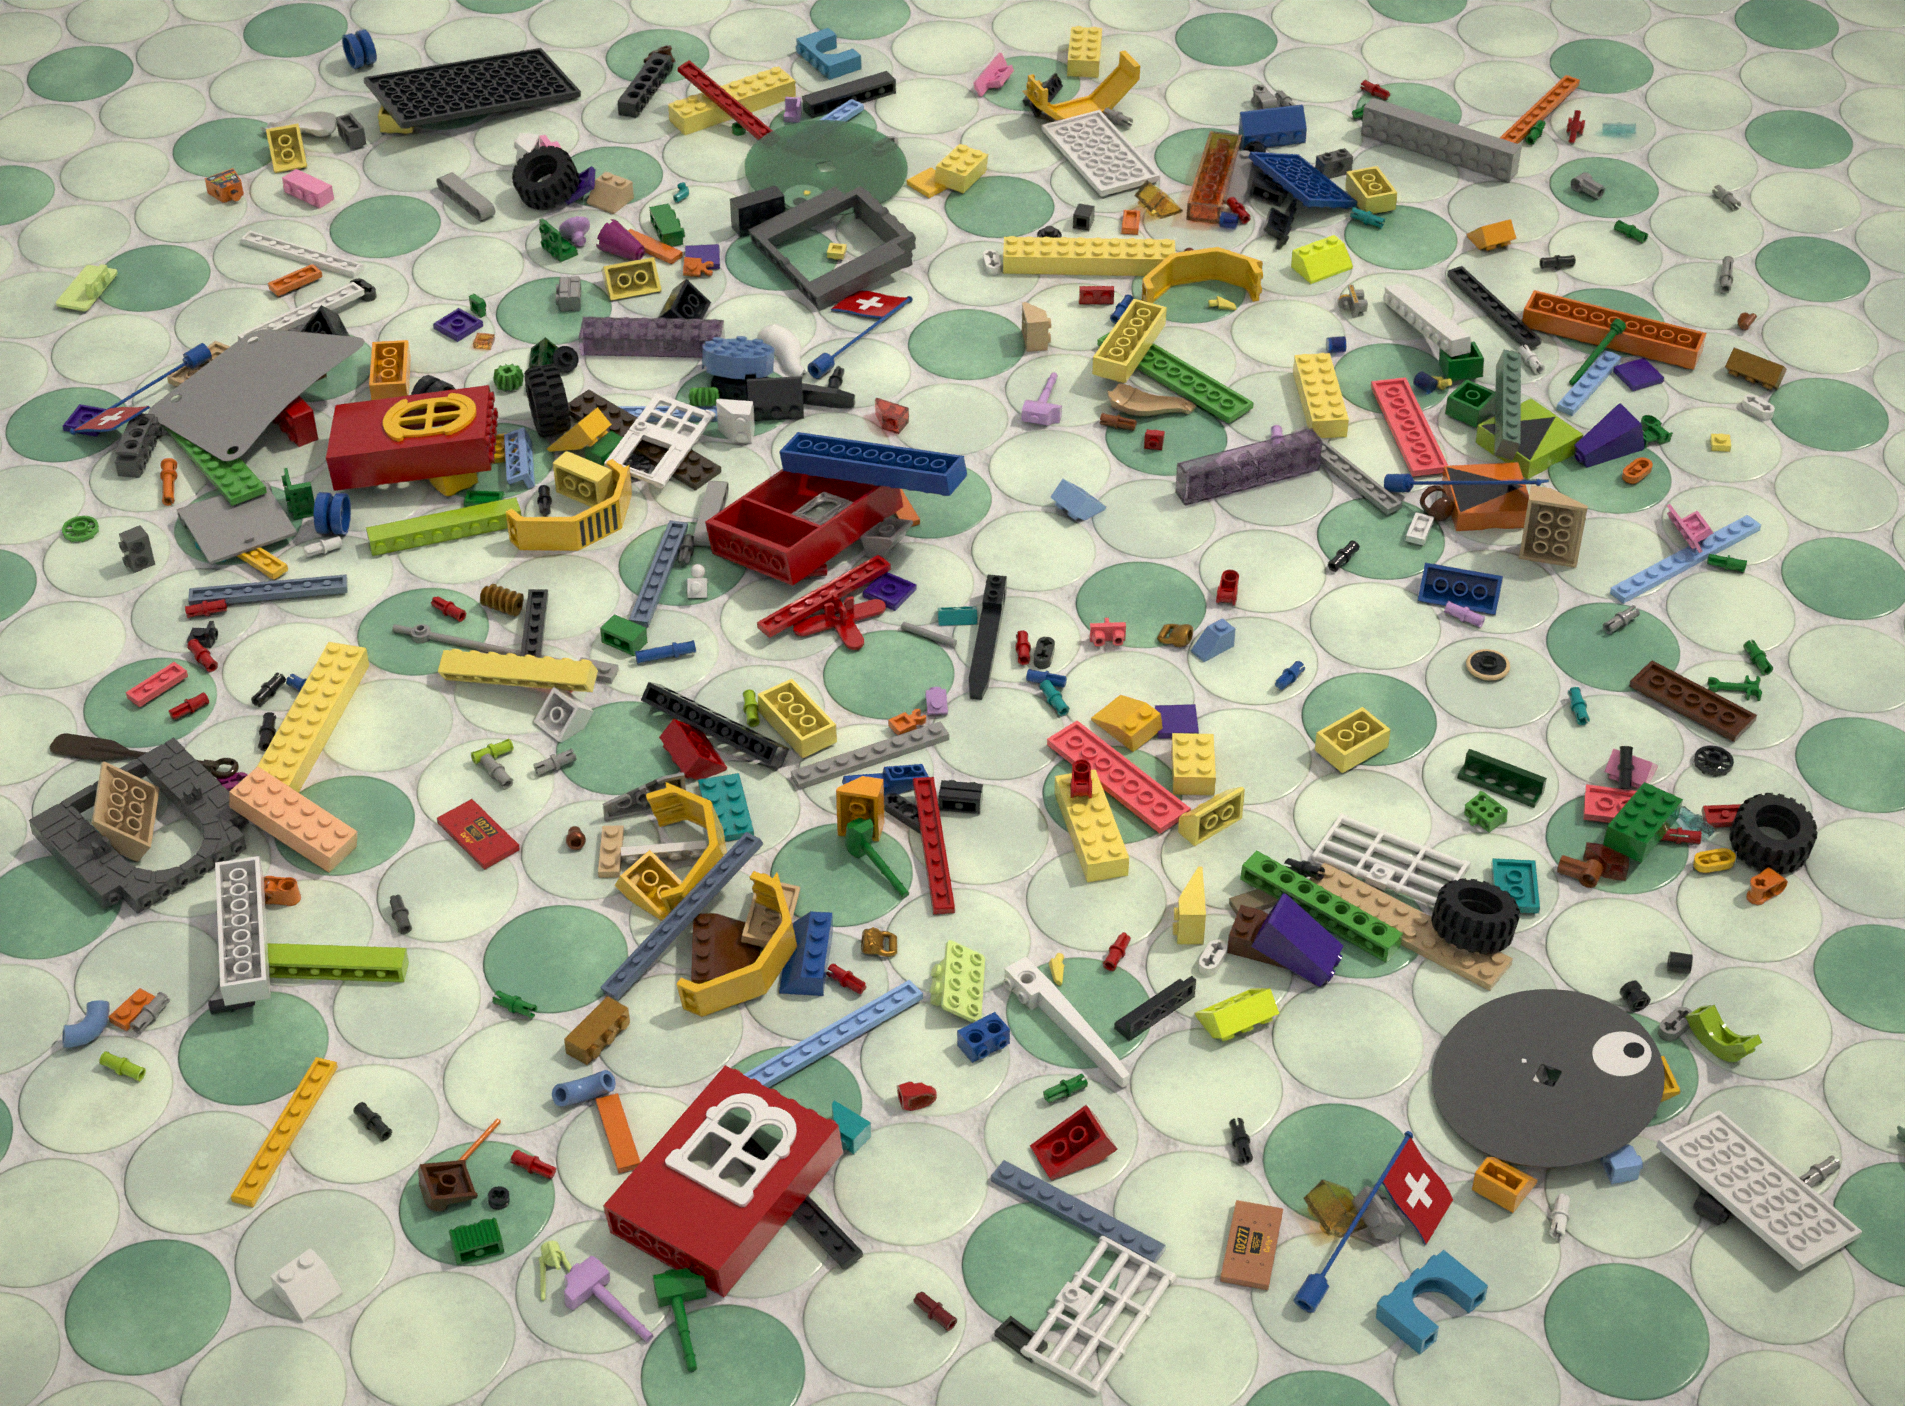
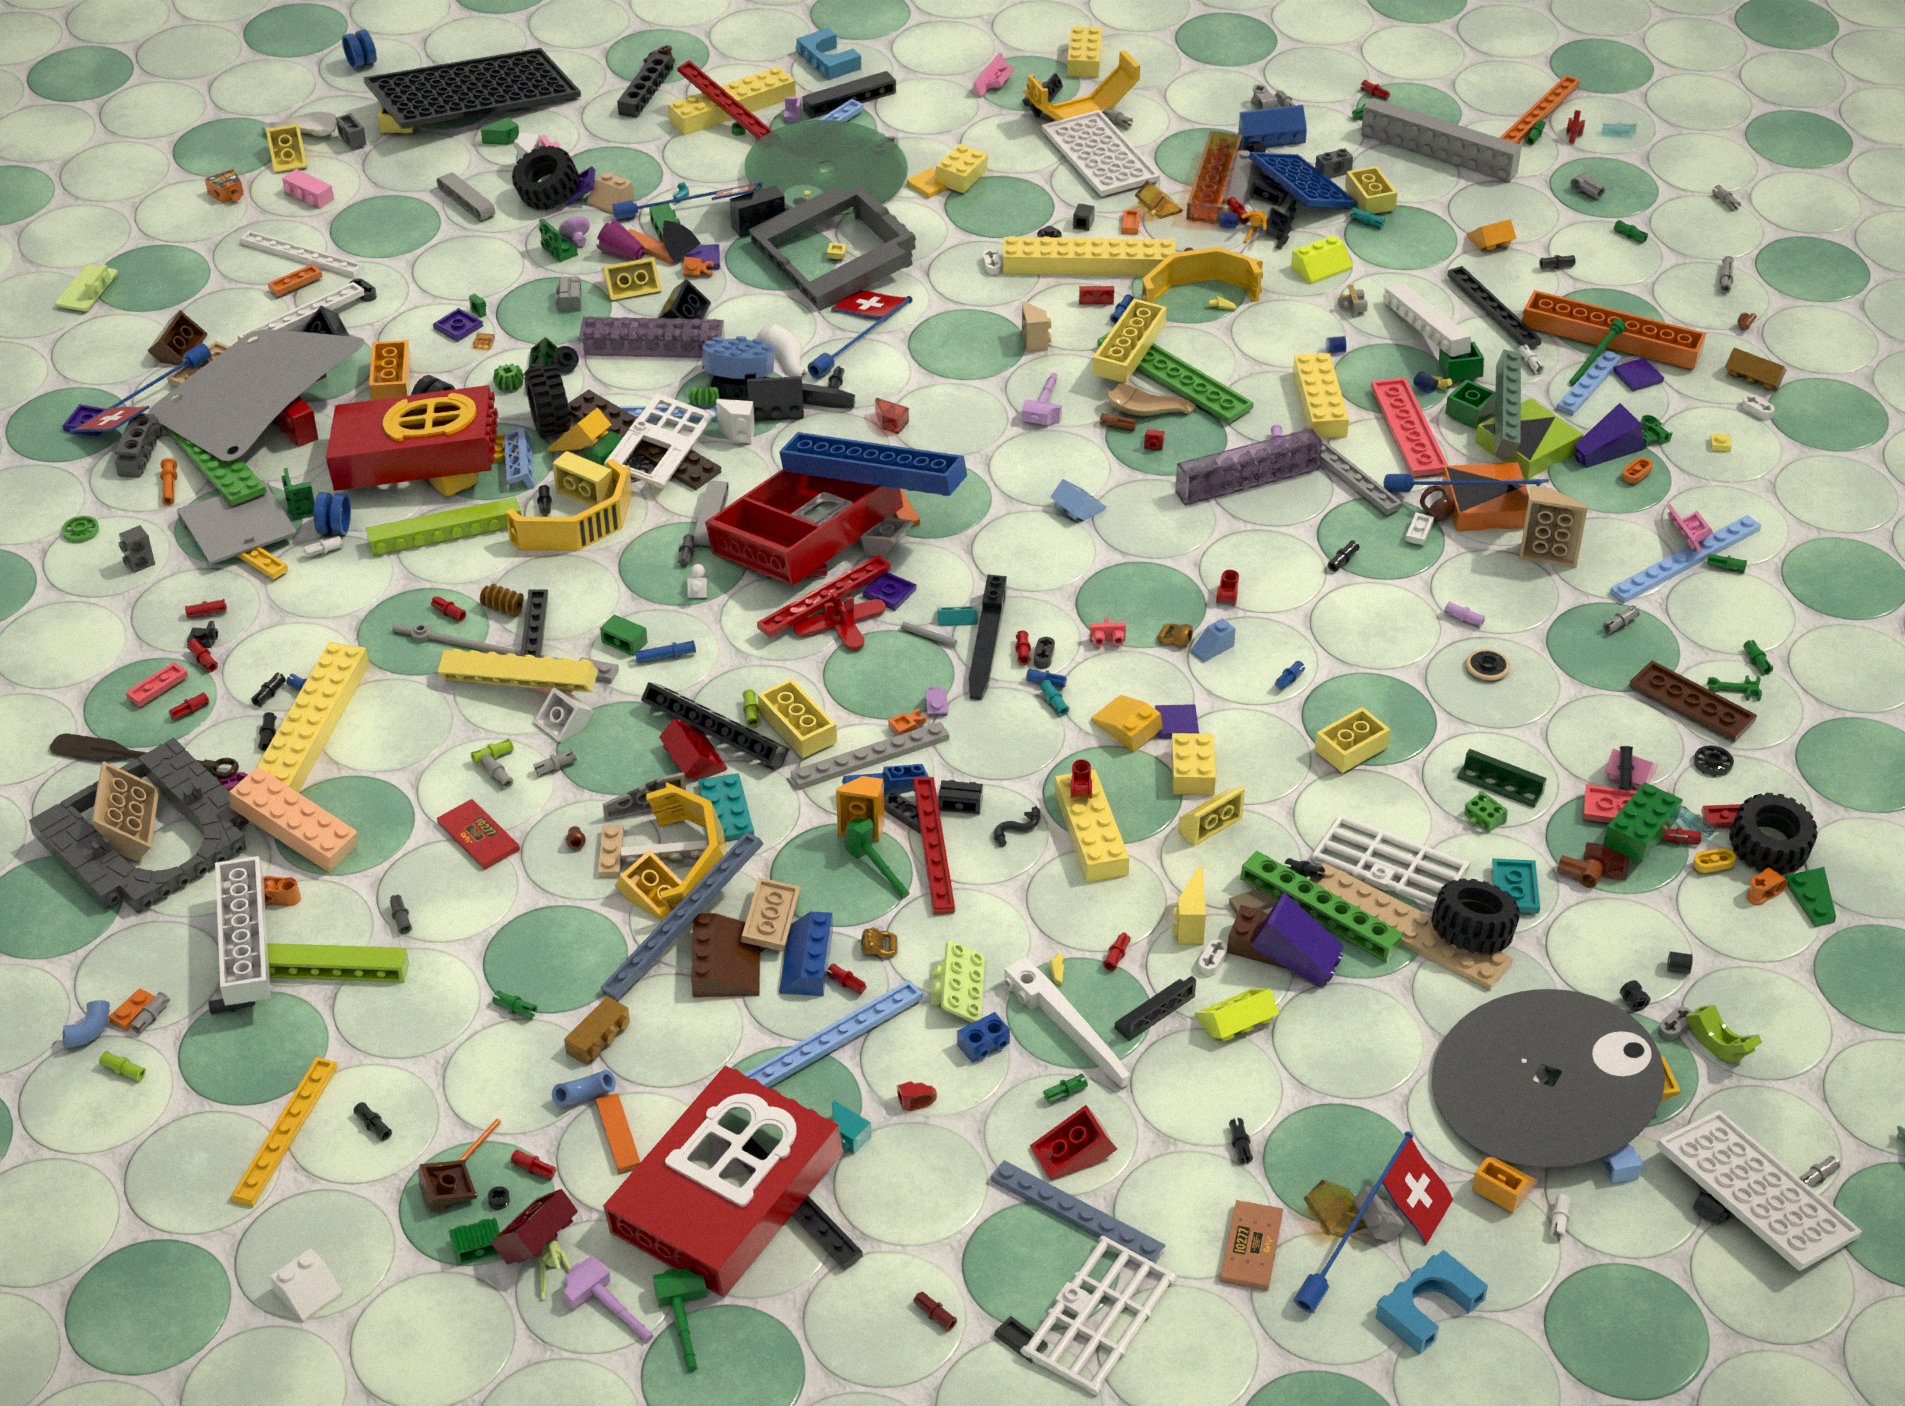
(176, 339): none -> reddish brown slope
(270, 590): sand blue plate -> none
(480, 497): green tile -> none
(500, 132): none -> green slope
(535, 1227): none -> dark red brick
(629, 209): none -> blue flag
(658, 573): sand blue plate -> none
(678, 239): none -> black shield
(753, 979): yellow panel -> none
(1034, 817): none -> black animal
(1120, 777): coral plate -> none
(1256, 220): none -> light orange plant
(1460, 586): blue slope -> none
(1578, 705): teal pin -> none
(1813, 895): none -> green wing

